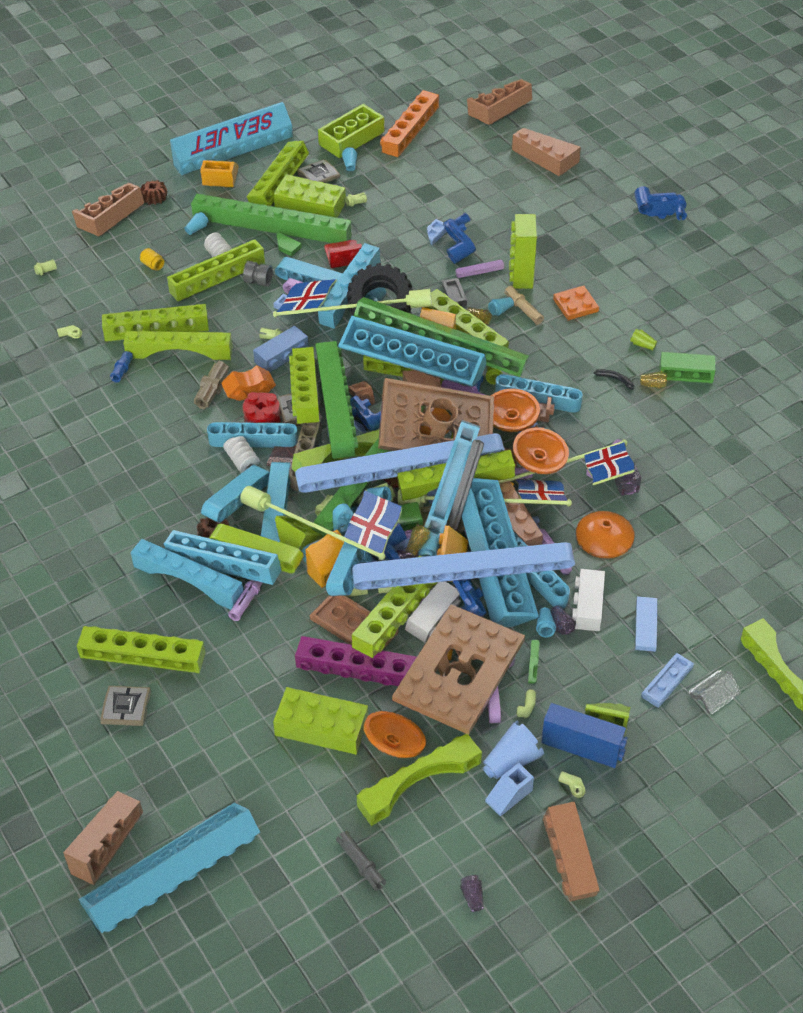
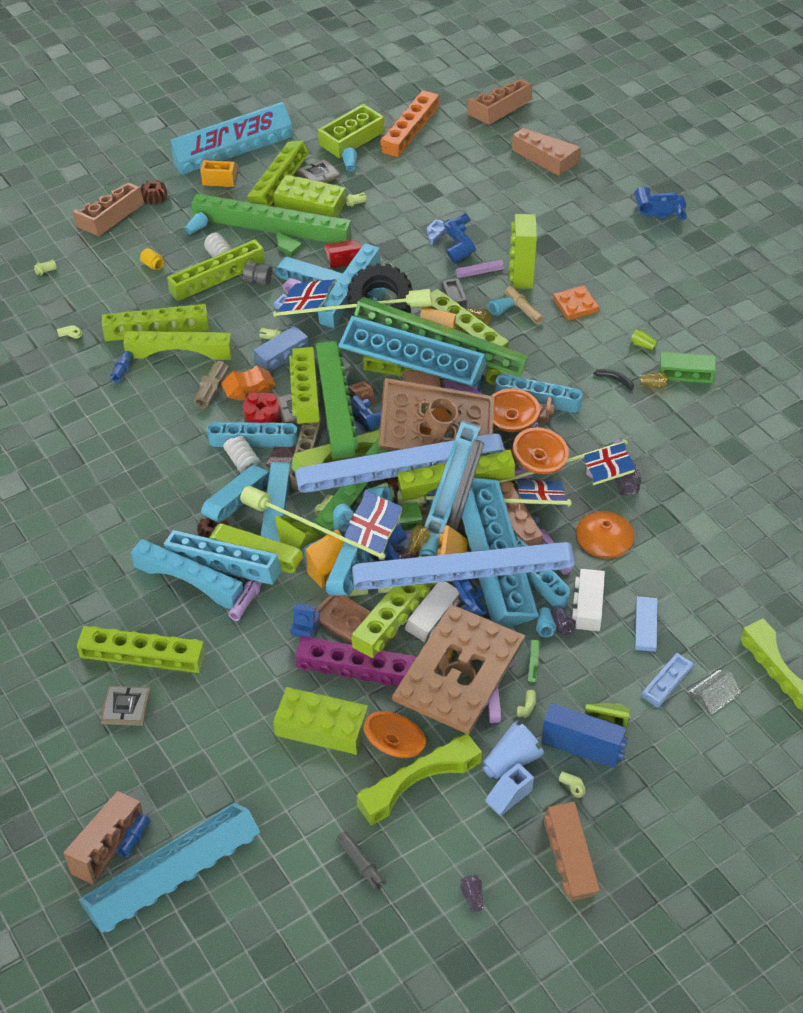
(133, 835): none -> blue pin
(305, 621): none -> blue brick

